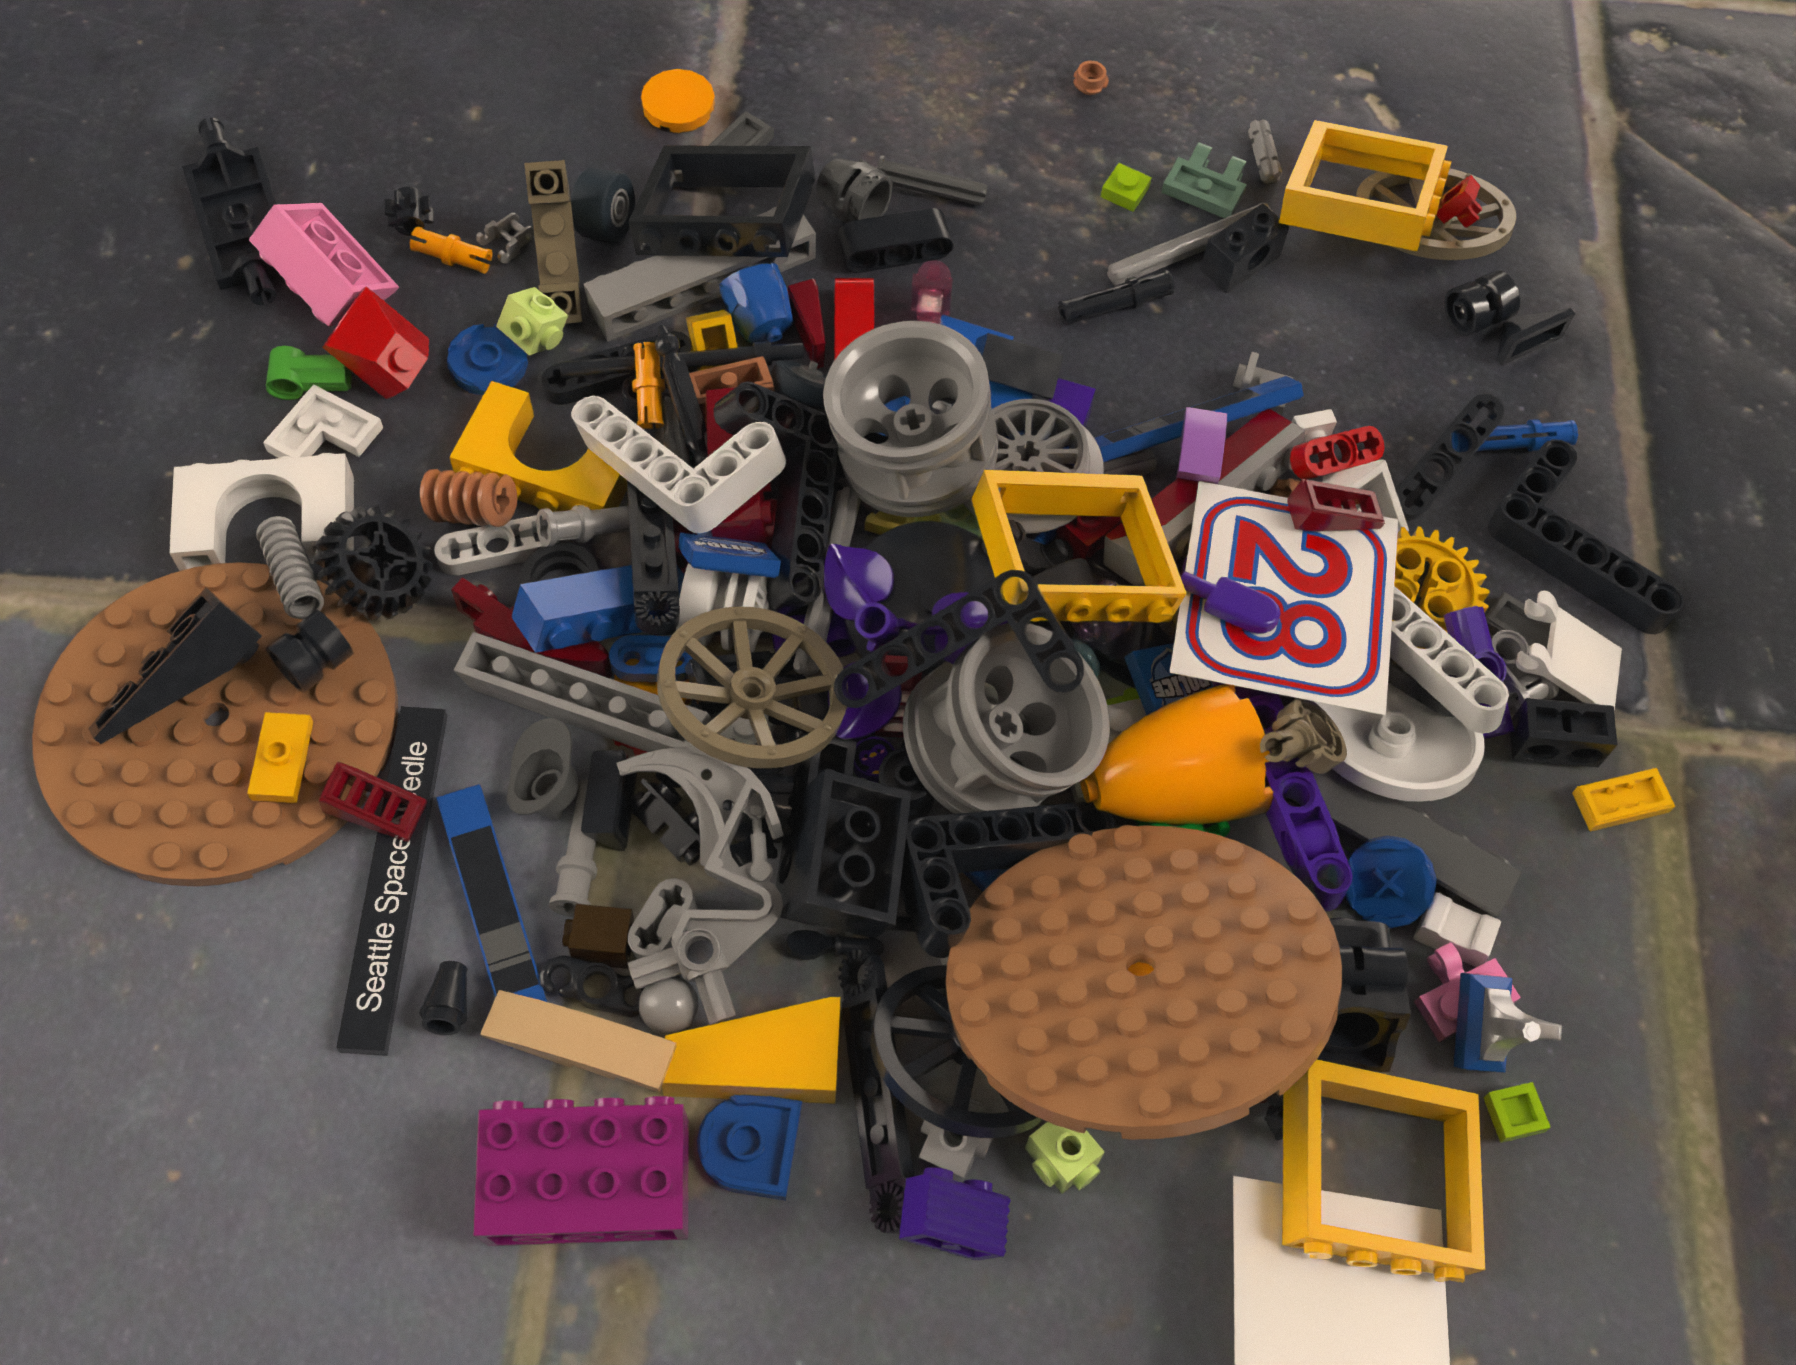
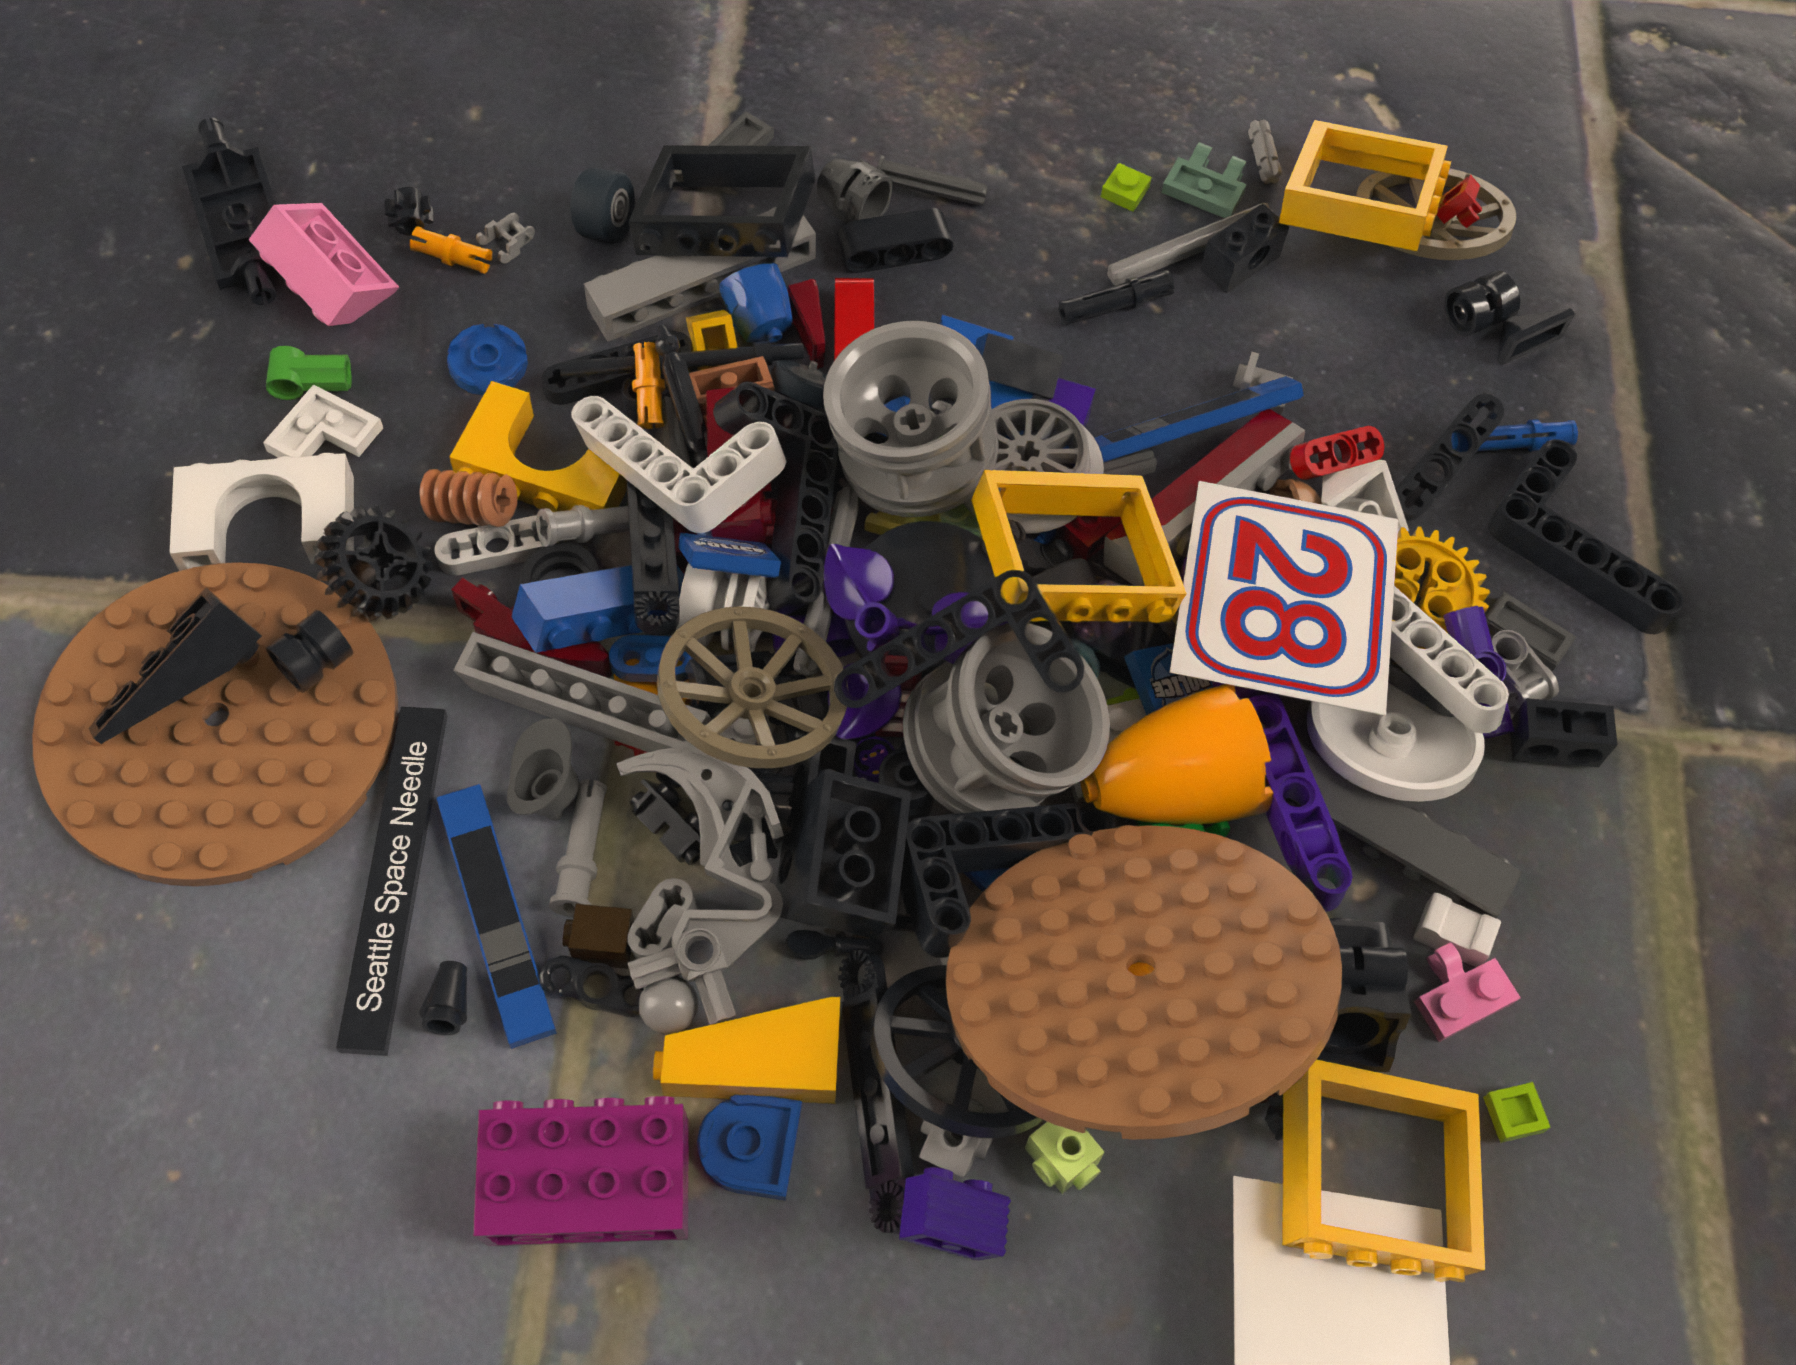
(280, 757): yellow plate -> none
(289, 567): light grey piece -> none
(361, 781): dark red slope -> none
(378, 345): red slope -> none
(532, 321): yellowish green brick -> none
(554, 235): dark tan slope -> none
(579, 1040): tan slope -> none
(608, 800): black slope -> none
(678, 100): light orange tile -> none
(932, 291): clear pink hips -> none
(1090, 77): nougat plate -> none
(1202, 445): medium lavender slope -> none
(1235, 603): dark purple piece -> none
(1306, 735): dark tan pin -> none
(1316, 424): white plate -> none
(1319, 508): dark red slope -> none
(1390, 881): blue tile -> none
(1492, 1024): piece -> none
(1575, 654): white flag -> none
(1623, 799): yellow plate -> none

